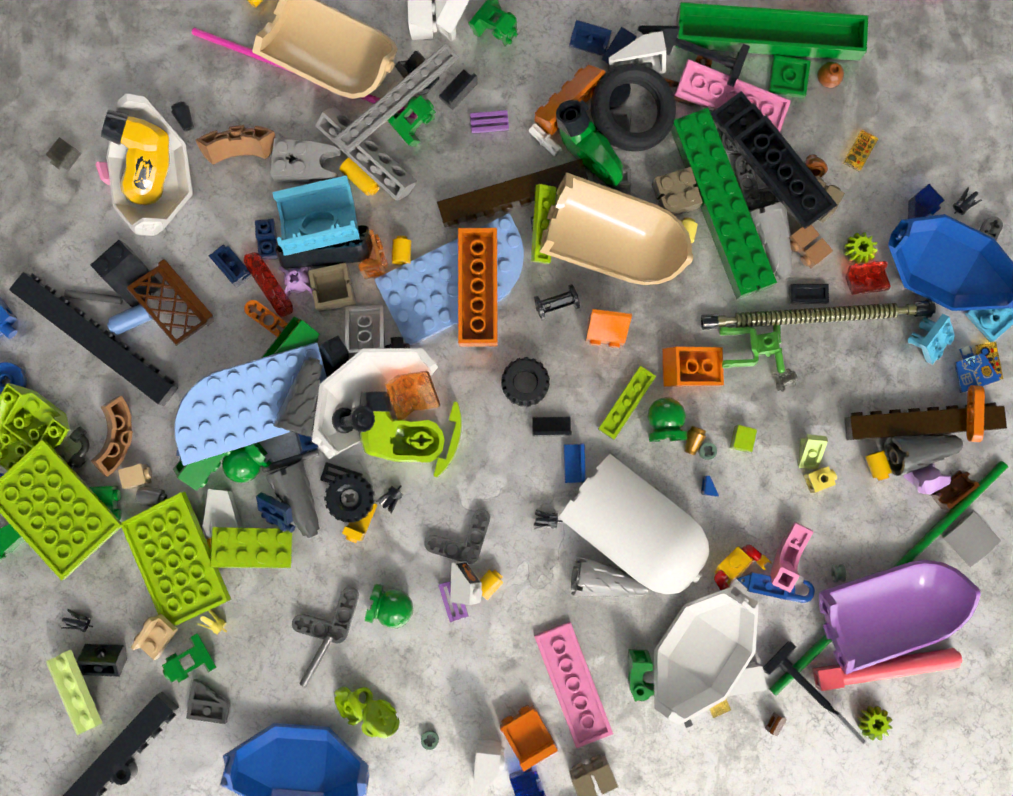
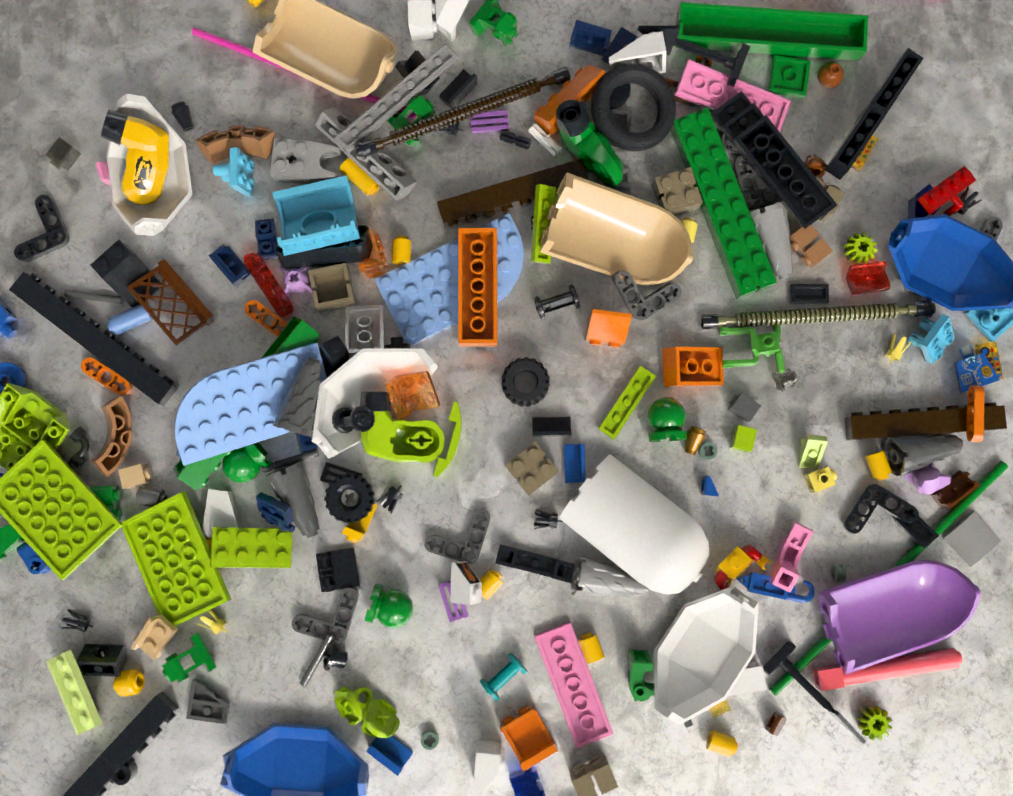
(32, 559): none -> blue piece
(51, 232): none -> black beam
(98, 376): none -> orange beam
(129, 682): none -> yellow head
(237, 172): none -> medium azure plate
(334, 658): none -> black piece
(337, 569): none -> black hinge
(390, 753): none -> blue panel
(452, 131): none -> black piece
(462, 112): none -> dark brown hose
(503, 676): none -> teal hose
(519, 140): none -> black piece
(531, 468): none -> dark tan piece
(535, 563): none -> black slope
(591, 647): none -> yellow brick
(645, 302): none -> dark grey beam
(721, 743): none -> yellow brick
(743, 407): none -> dark grey brick
(873, 114): none -> black hinge
(879, 501): none -> black beam
(896, 354): none -> light yellow piece
(918, 530): none -> black tile
(947, 191): none -> red plate

